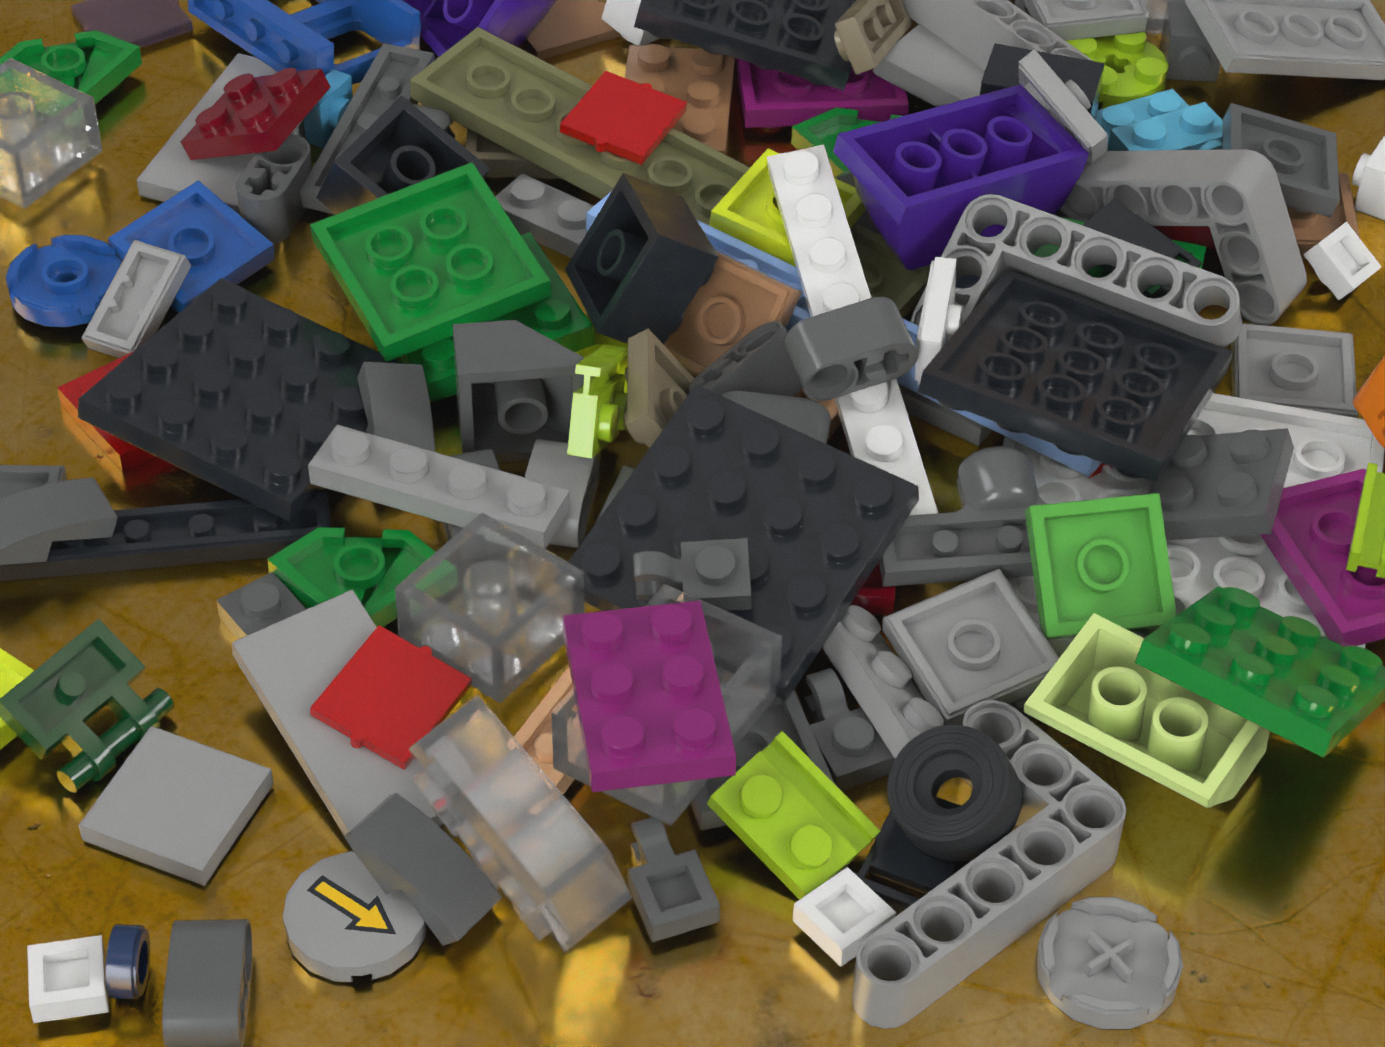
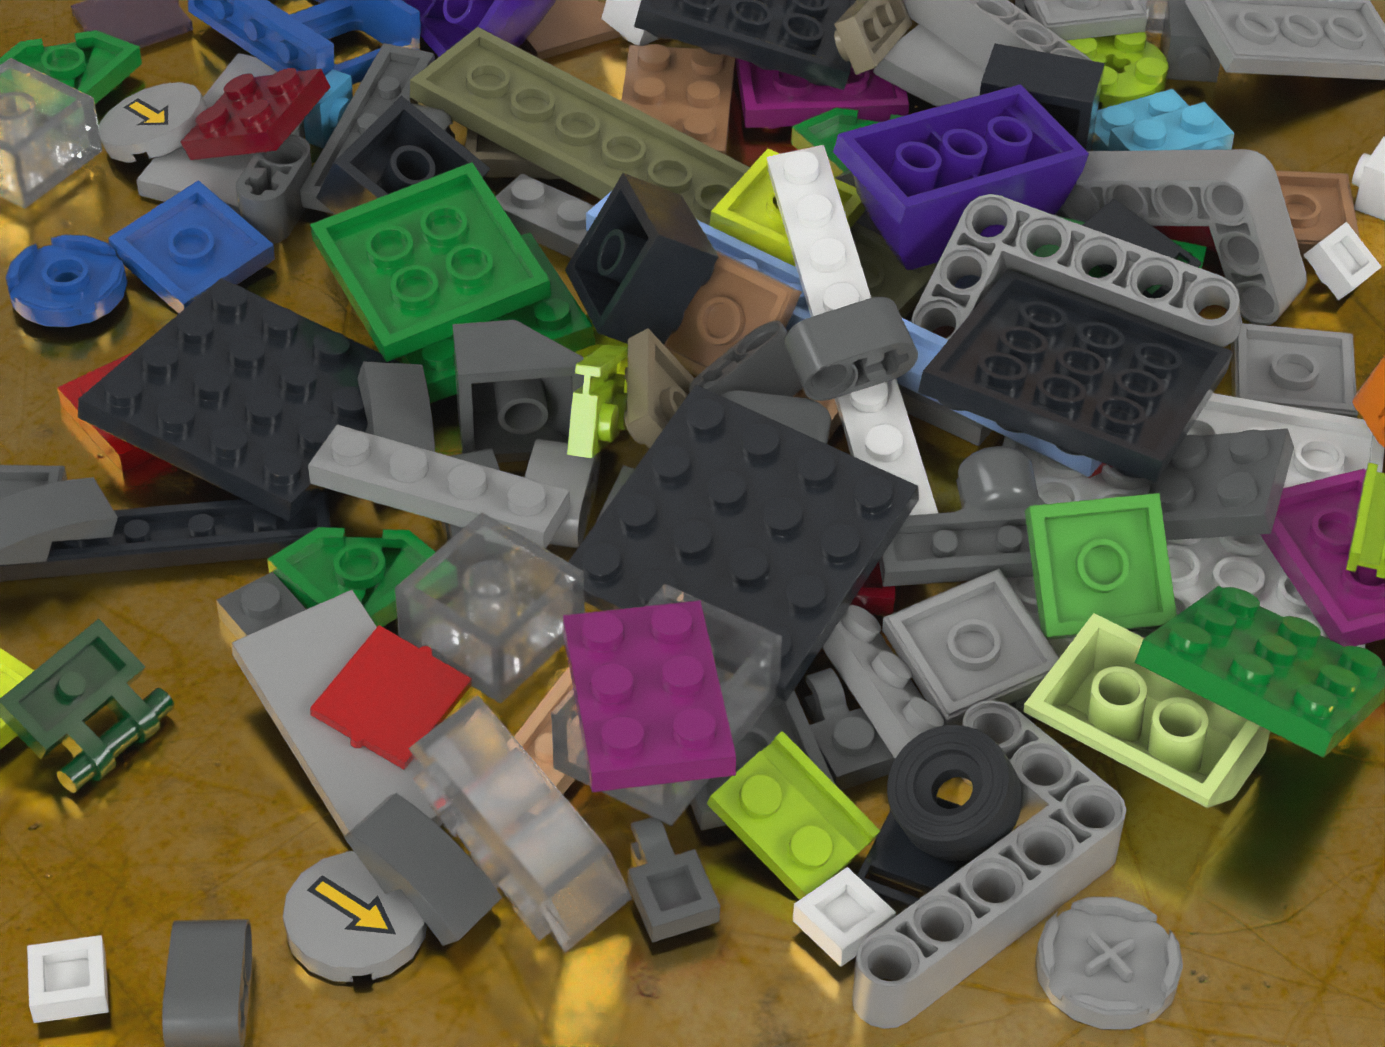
(127, 961): dark blue tile -> none
(136, 299): light grey plate -> none
(151, 121): none -> light grey tile
(176, 805): light grey tile -> none
(623, 117): red piece -> none
(707, 570): dark grey plate -> none
(939, 314): white plate -> none
(1064, 103): light grey plate -> none
(1299, 153): dark grey plate -> none

